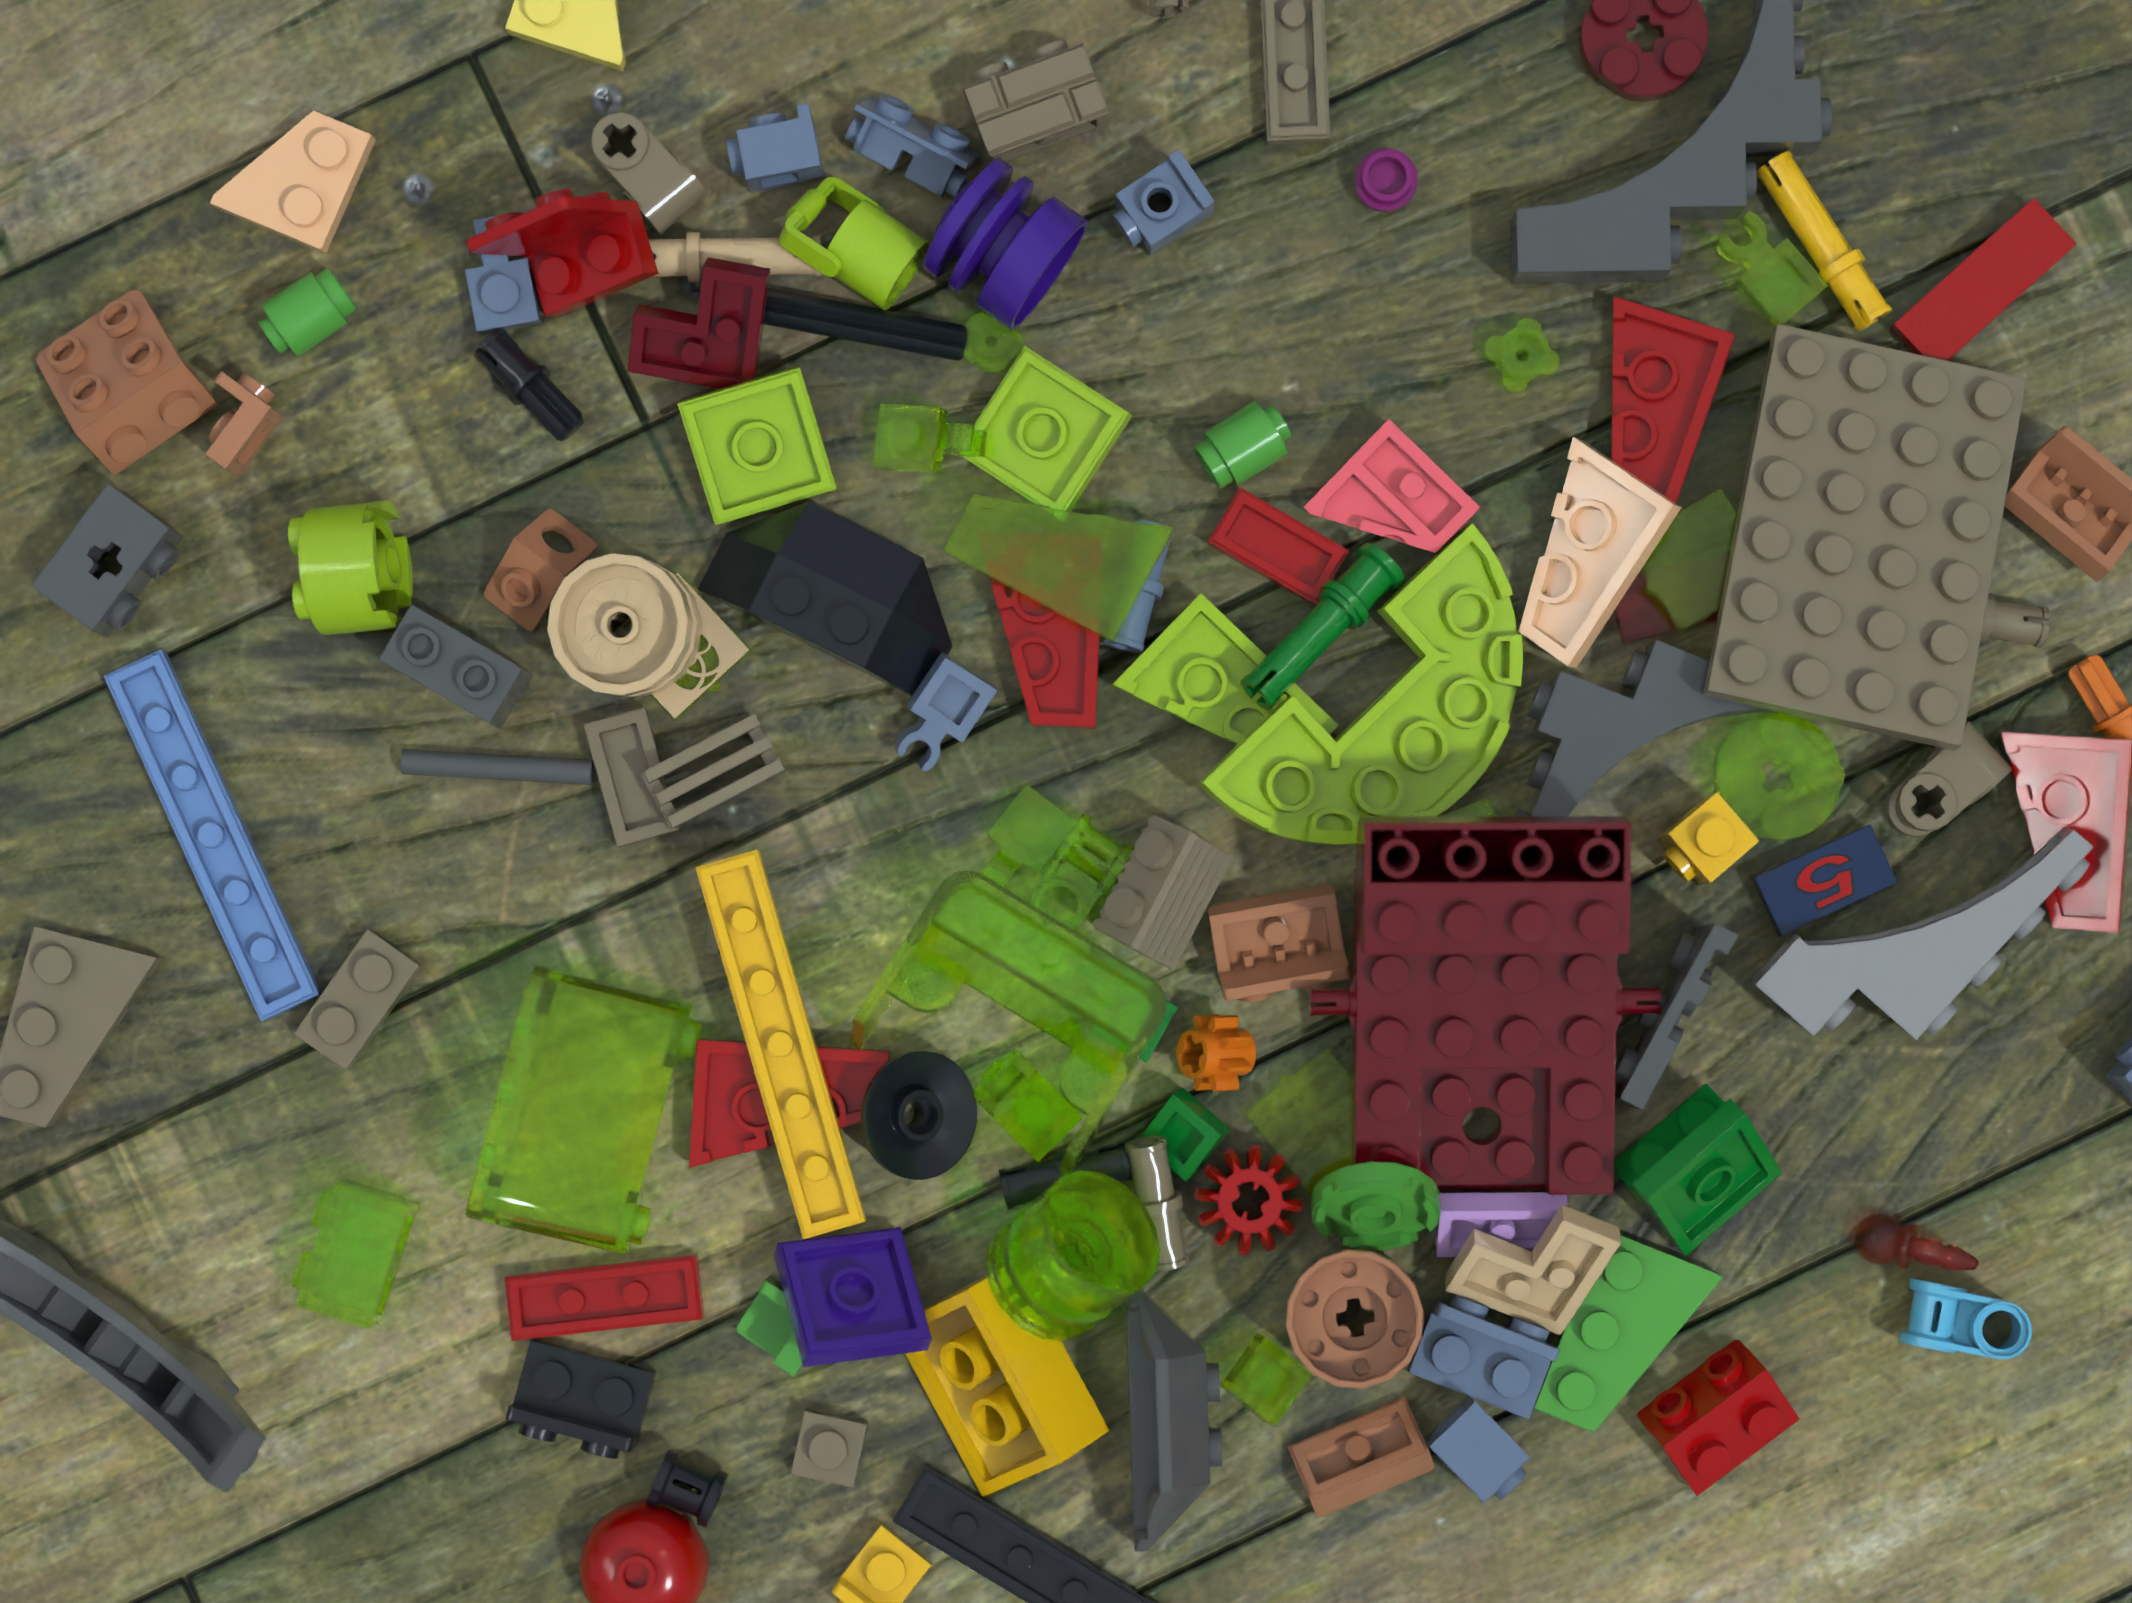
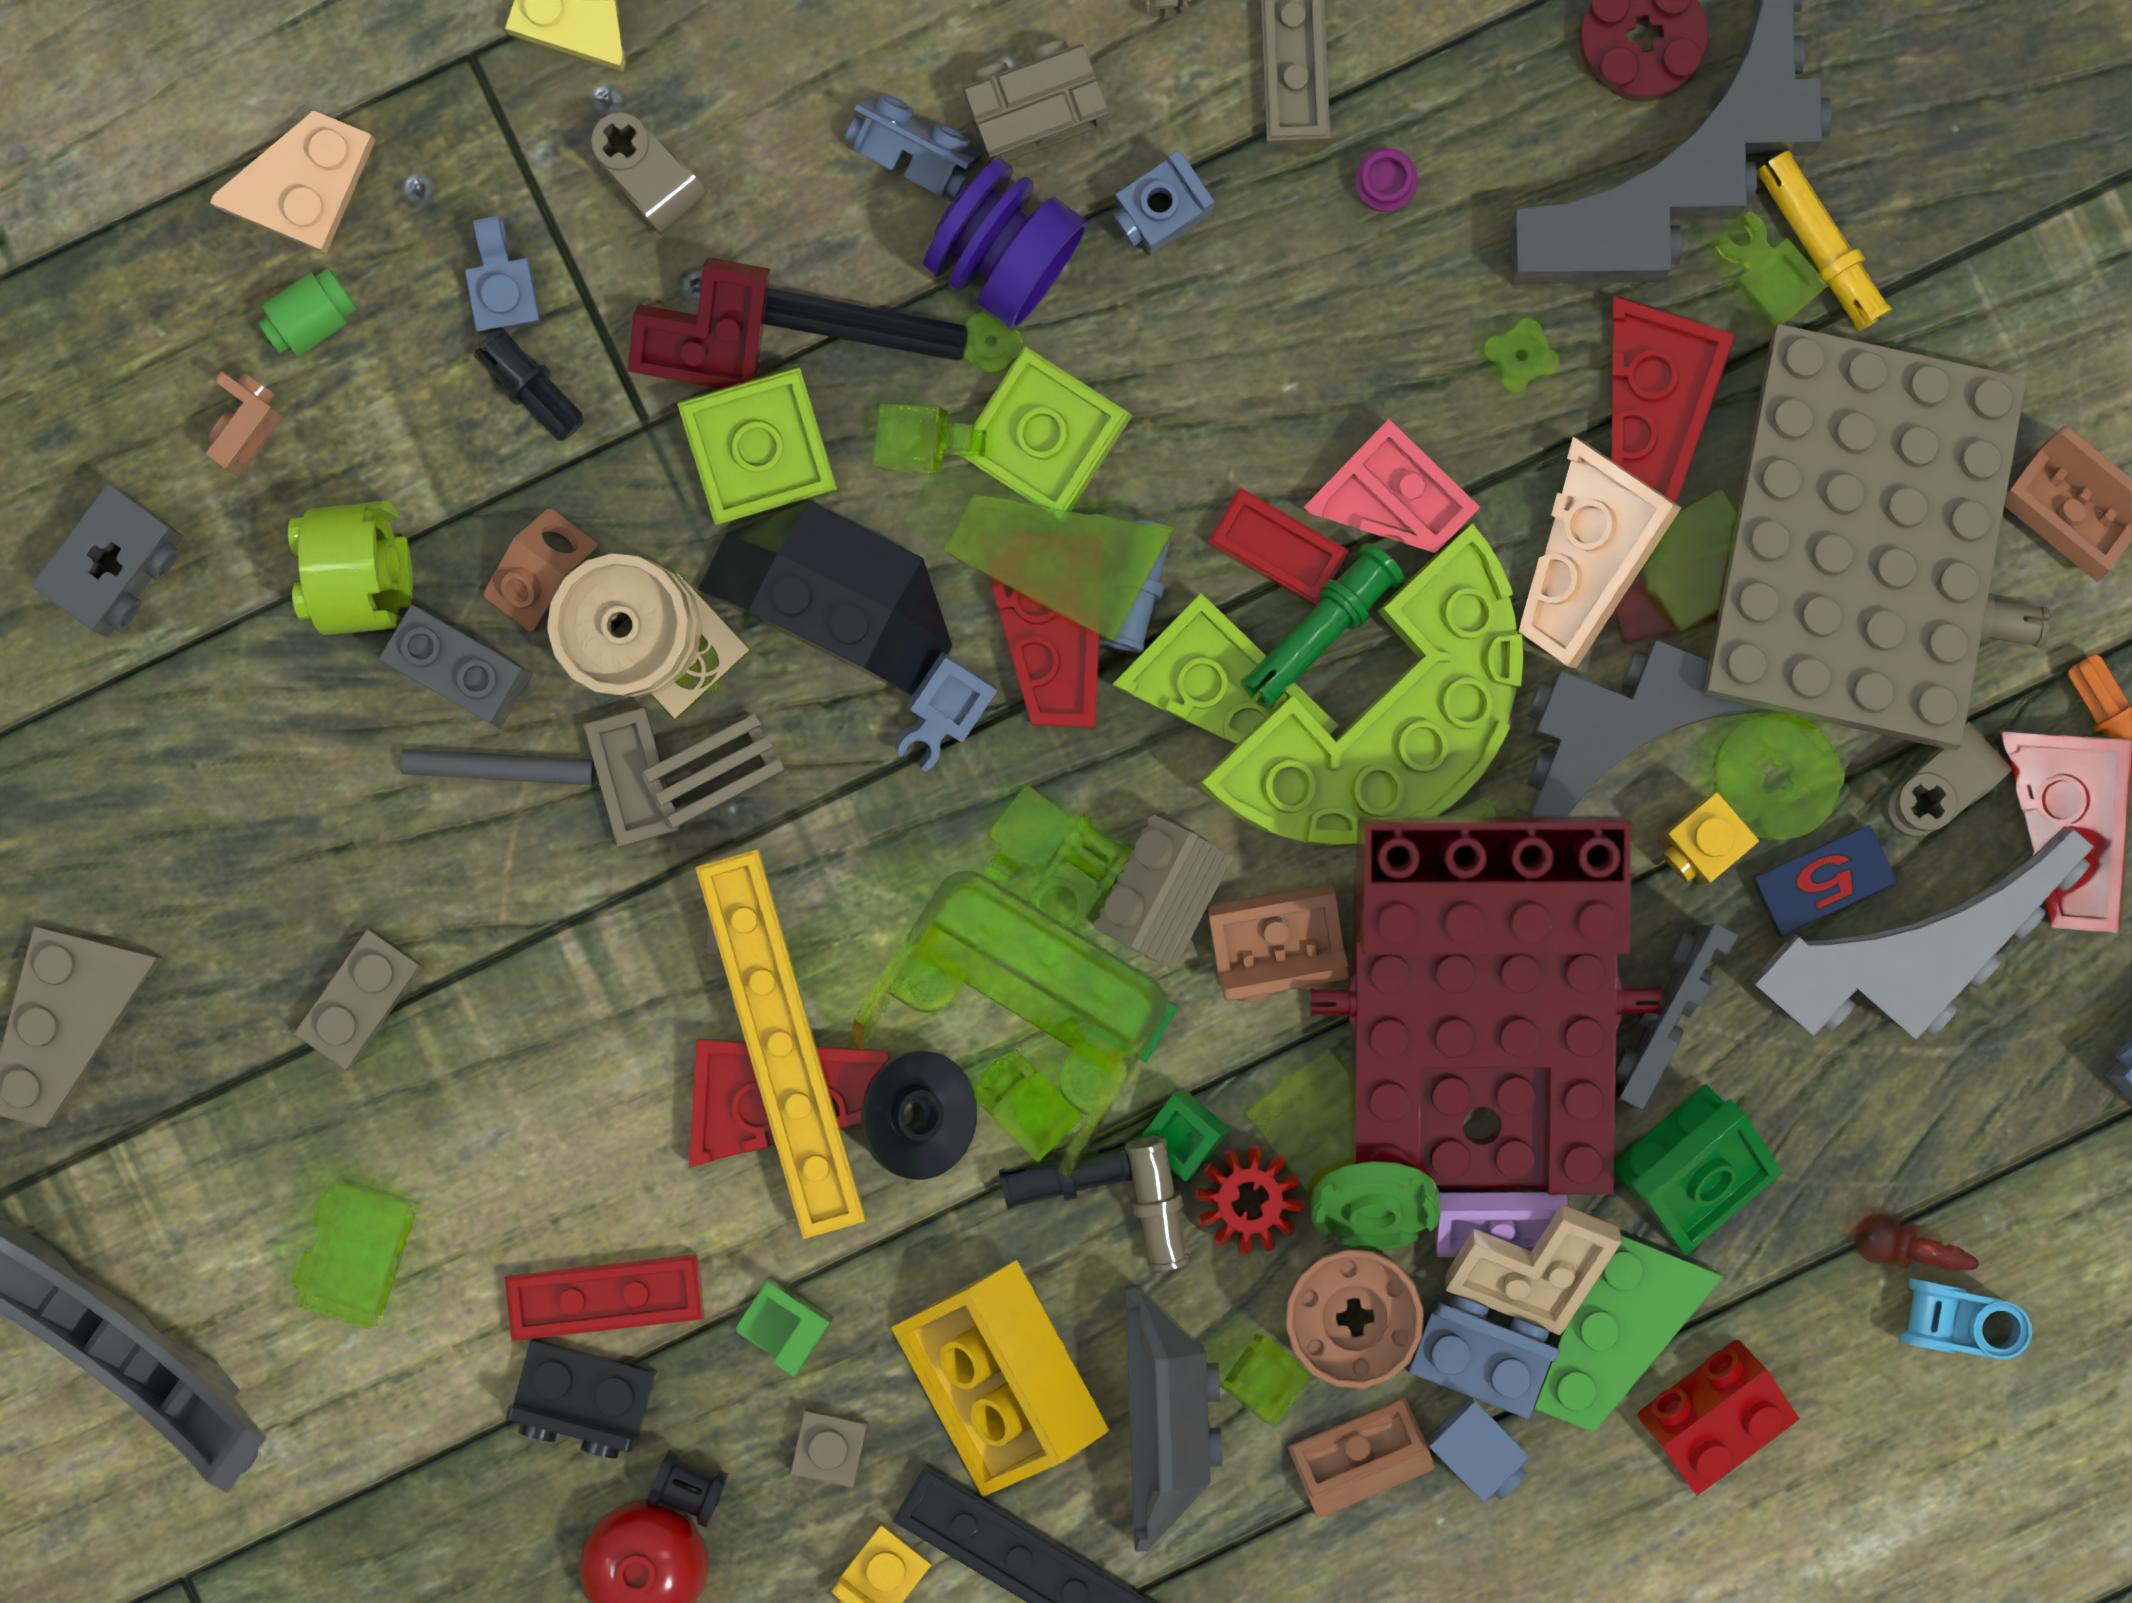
(123, 382): nougat bracket -> none
(213, 835): medium blue tile -> none
(574, 247): red bracket -> none
(580, 1110): clear neon green windscreen -> none
(689, 255): tan pin -> none
(777, 151): sand blue brick -> none
(852, 1297): dark purple plate -> none
(869, 250): lime piece -> none
(1073, 1255): clear neon green wheel -> none
(1216, 1052): orange gear -> none
(1243, 444): bright green brick -> none
(1984, 284): red tile -> none

